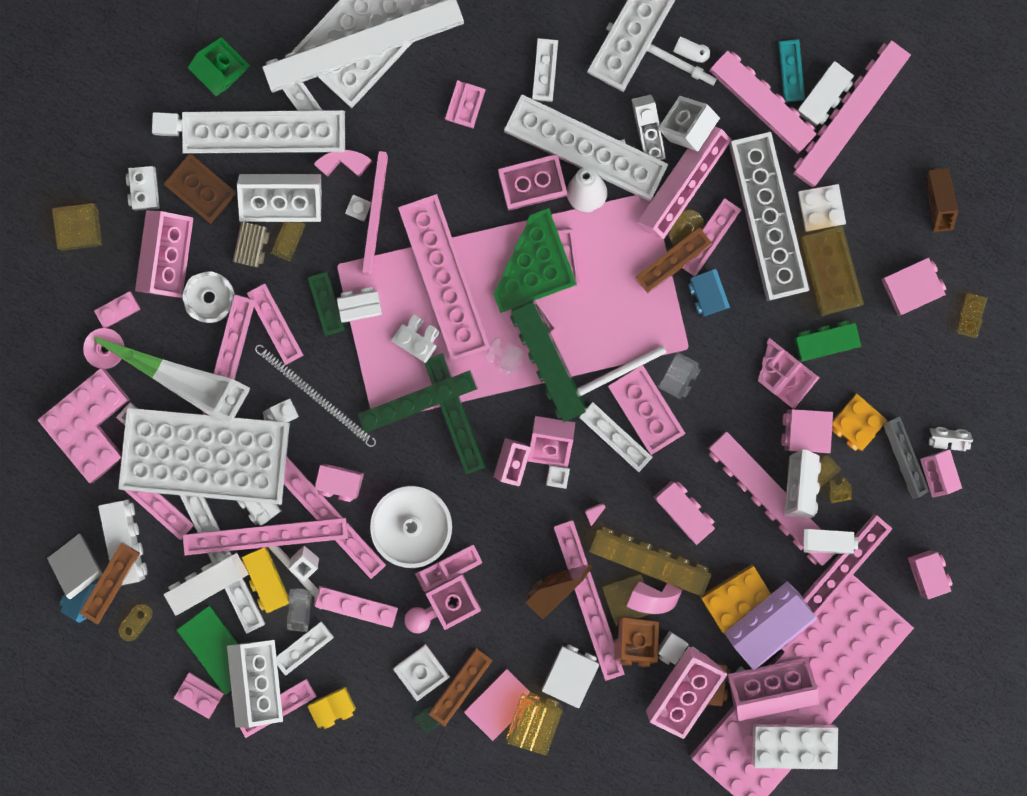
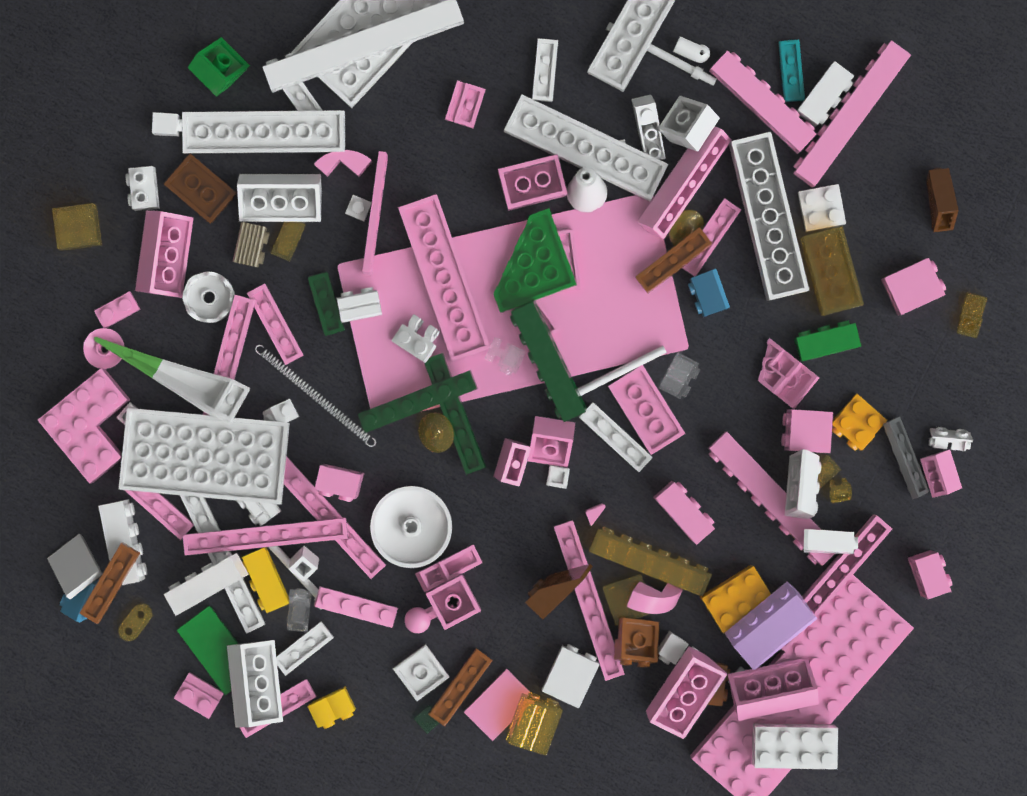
(442, 432): none -> clear yellow dish

